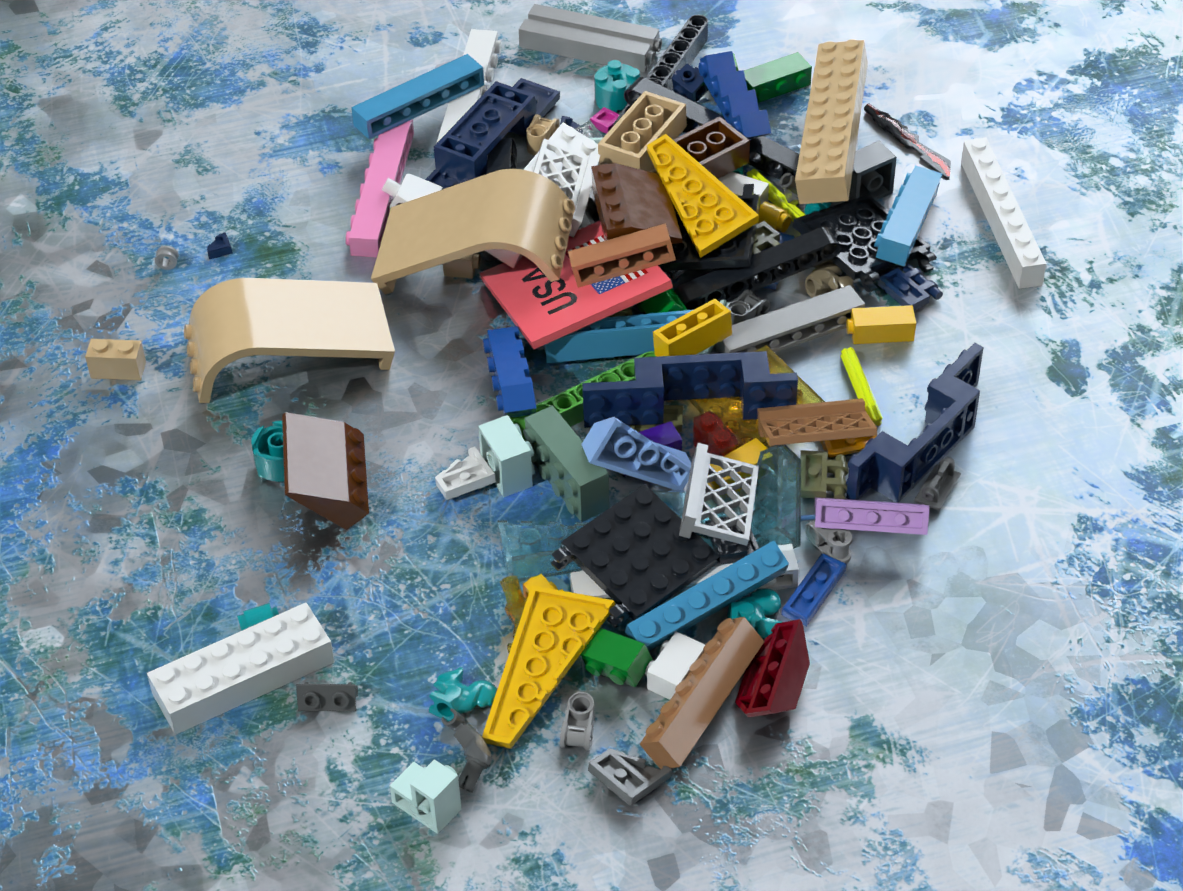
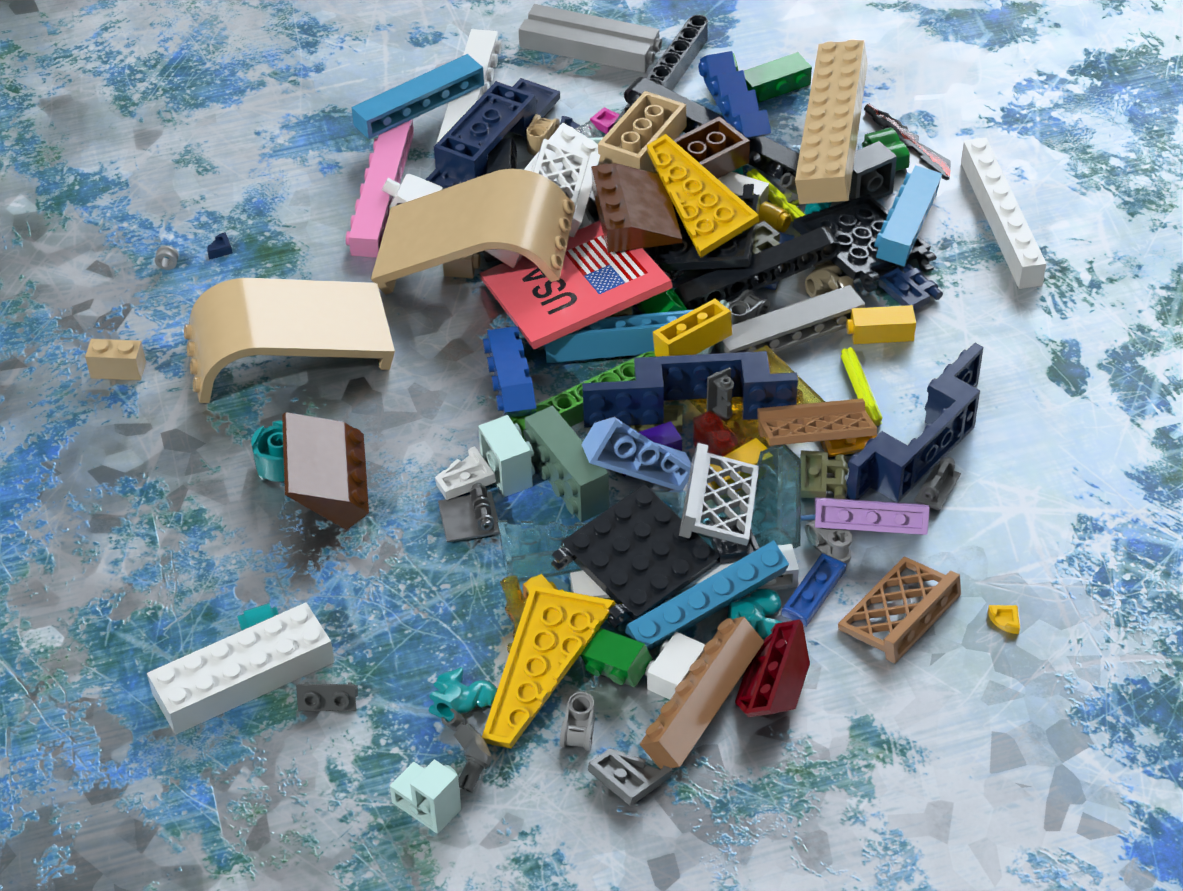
(469, 515): none -> flat silver hinge
(611, 84): teal brick -> none
(621, 255): nougat brick -> none
(689, 83): dark blue brick -> none
(720, 394): none -> dark grey hinge
(891, 140): none -> green brick
(919, 616): none -> medium nougat fence
(1005, 617): none -> yellow tile

